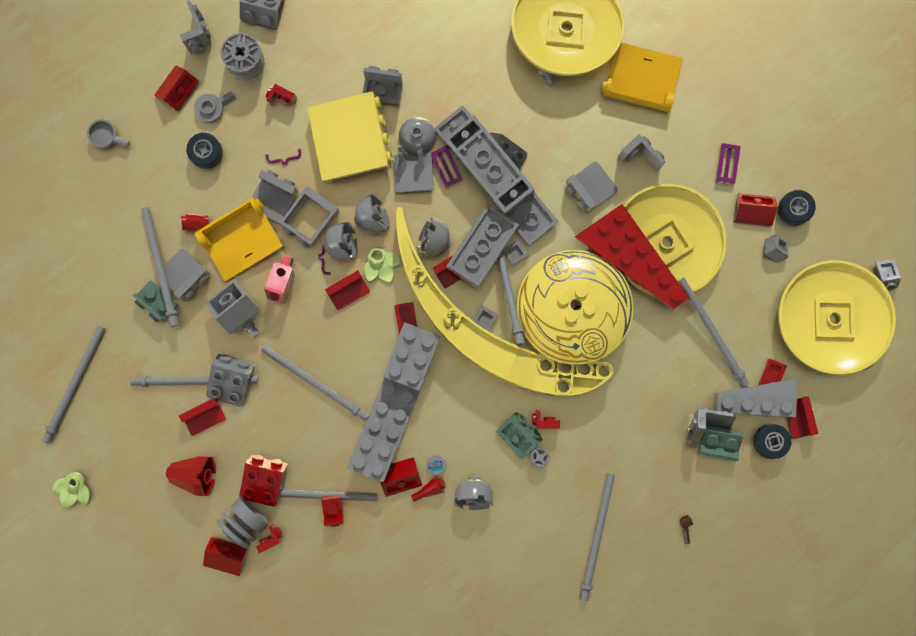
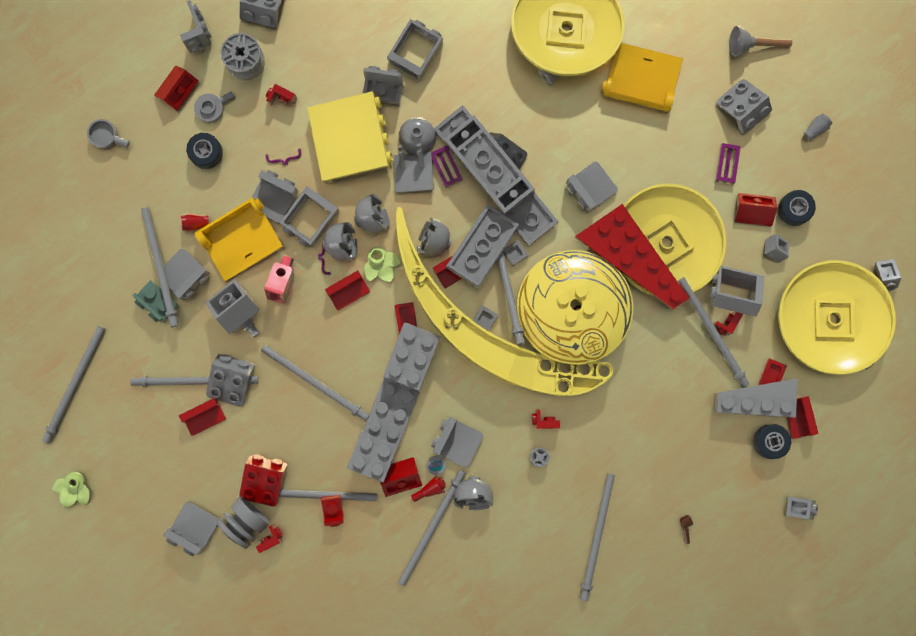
(192, 529): none -> light grey bracket
(193, 475): red cone -> none
(224, 556): red panel -> none
(405, 65): none -> light grey window
(431, 528): none -> light grey bar
(457, 442): none -> light grey bracket
(519, 435): sand green bracket -> none
(642, 145): light grey bracket -> none
(707, 417): flat silver bracket -> none
(721, 443): sand green bracket -> none
(731, 323): none -> red bracket
(740, 279): none -> light grey window
(742, 41): none -> light grey piece
(745, 104): none -> light grey bracket
(801, 508): none -> light grey bracket
(818, 126): none -> light grey cone

